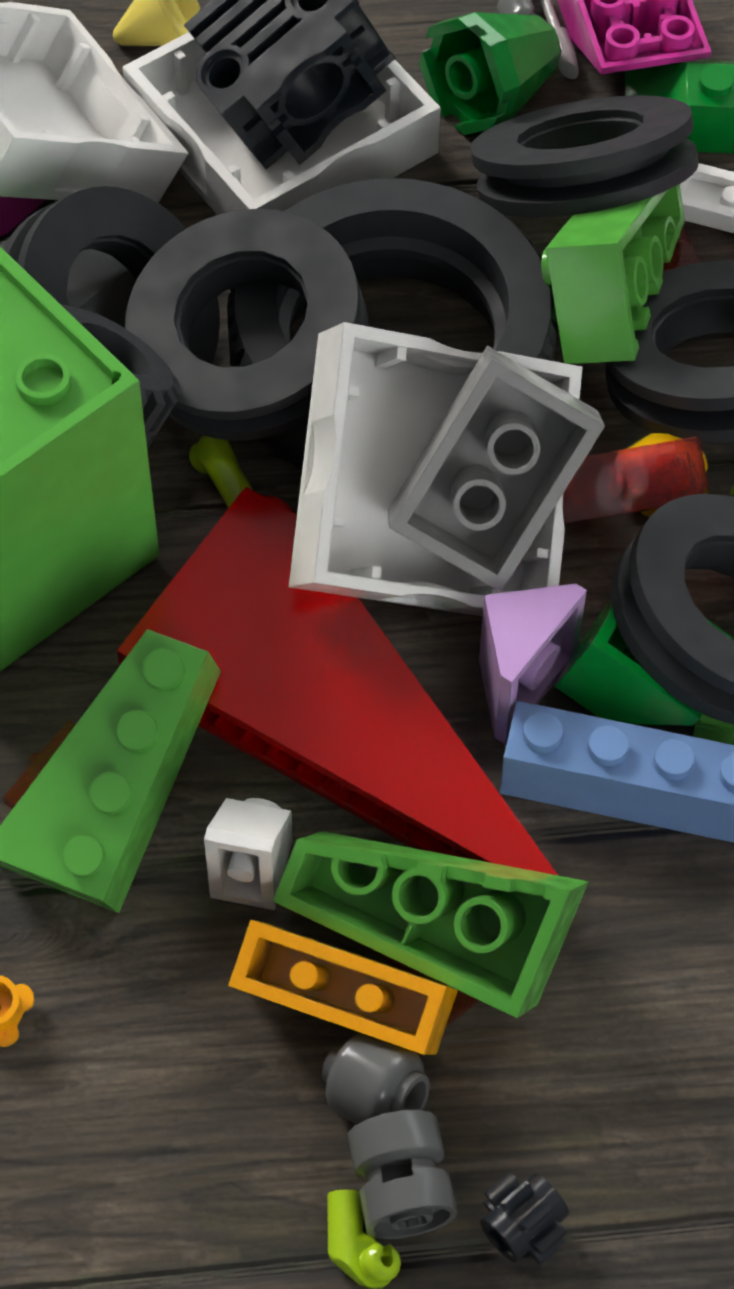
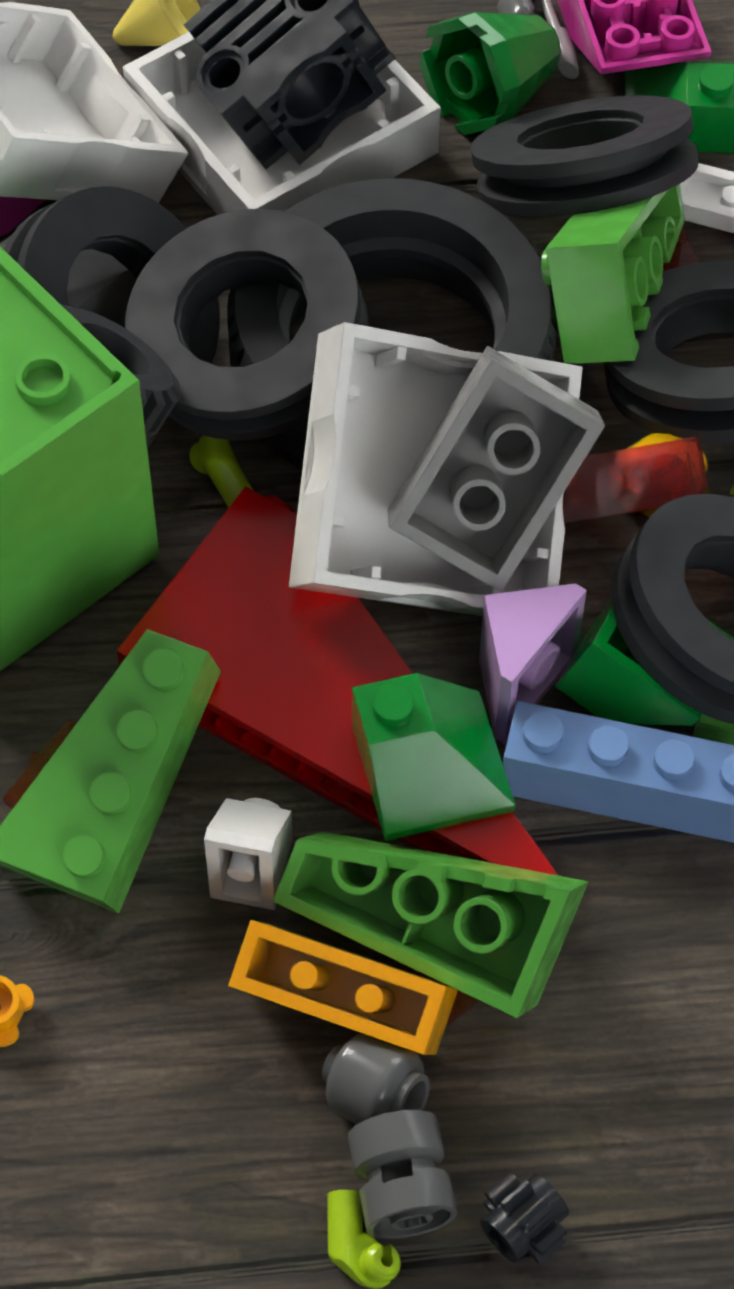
(428, 754): none -> green slope

